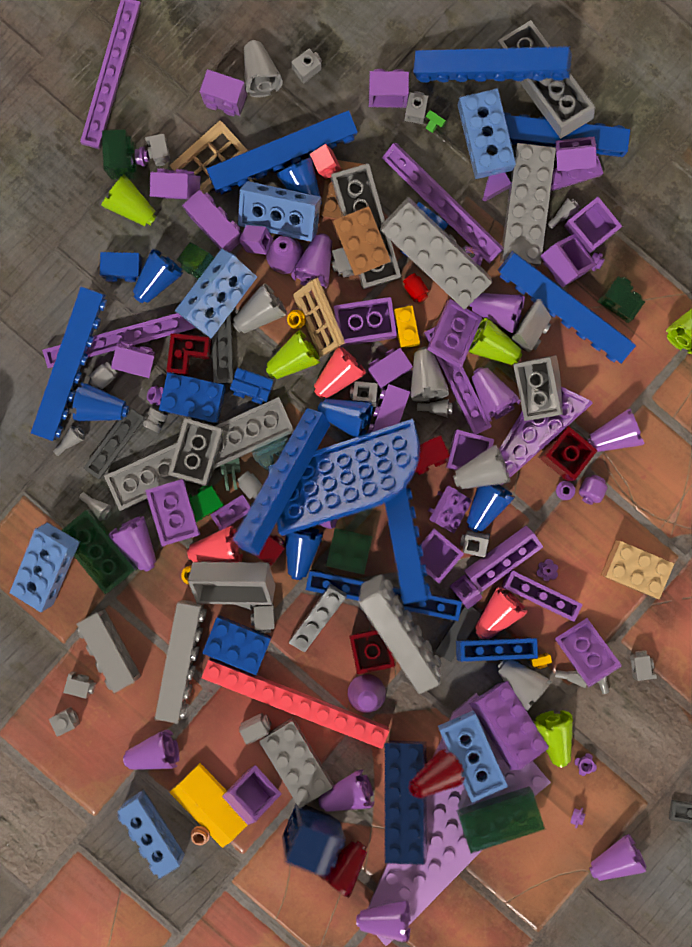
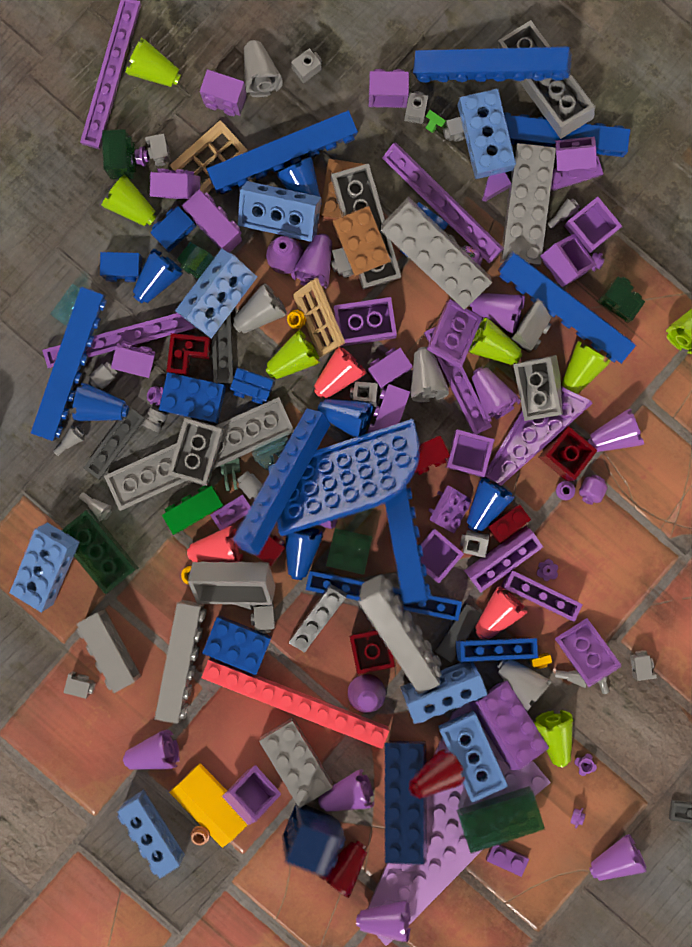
(64, 721): light grey brick -> none
(65, 306): none -> clear light blue tile
(135, 542): medium lavender cone -> none
(152, 65): none -> lime cone
(172, 228): none -> blue brick
(172, 512): medium lavender plate -> none
(255, 728): light grey brick -> none
(256, 239): medium lavender brick -> none
(325, 161): coral brick -> none
(406, 327): yellow brick -> none
(416, 288): red brick -> none
(440, 408): light grey cone -> none
(452, 682): none -> medium blue brick
(454, 130): none -> light grey brick
(466, 591): medium lavender slope -> none
(483, 470): light grey cone -> none
(507, 859): none -> medium lavender plate
(508, 523): none -> dark red brick
(583, 368): none -> lime cone
(637, 569): tan brick -> none

